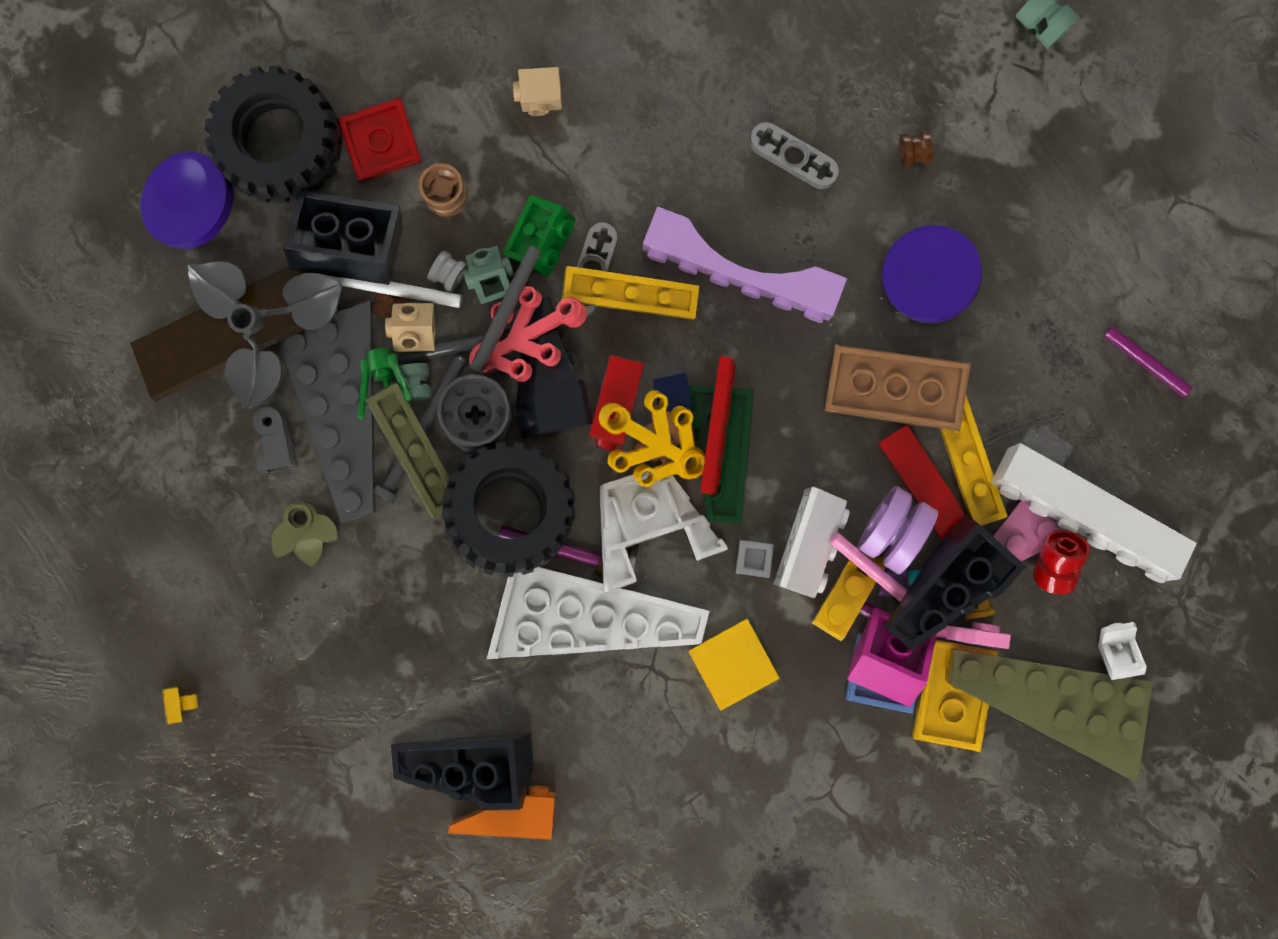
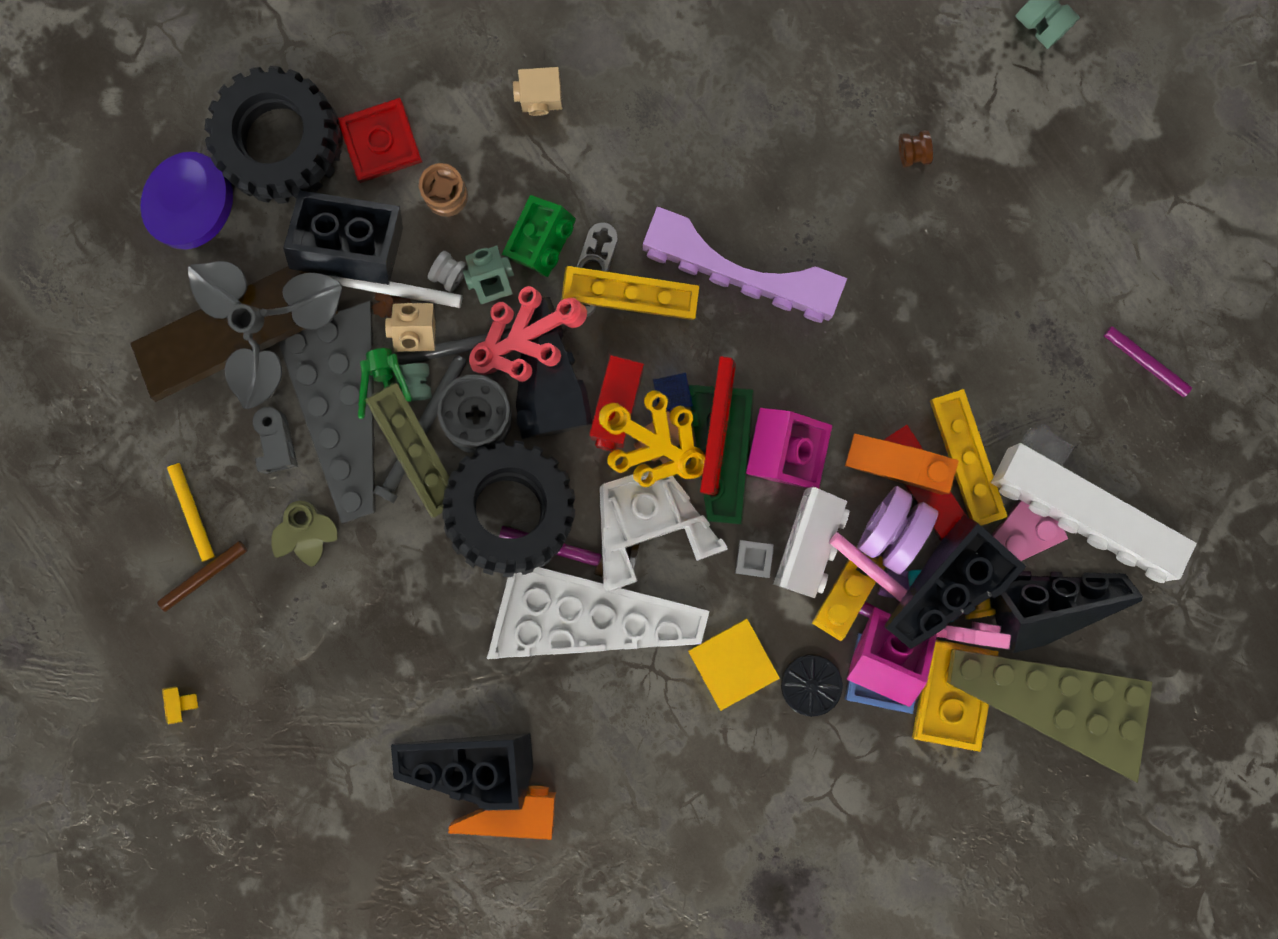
(190, 512): none -> yellow bar
(202, 576): none -> reddish brown bar
(505, 309): dark grey bar -> none
(789, 448): none -> dark pink slope
(807, 150): light grey beam -> none
(811, 685): none -> black wheel
(897, 387): medium nougat tile -> none
(902, 463): none -> orange slope
(932, 274): dark purple piece -> none
(1053, 606): none -> black wedge
(1061, 561): red wheel -> none
(1121, 651): white bracket -> none

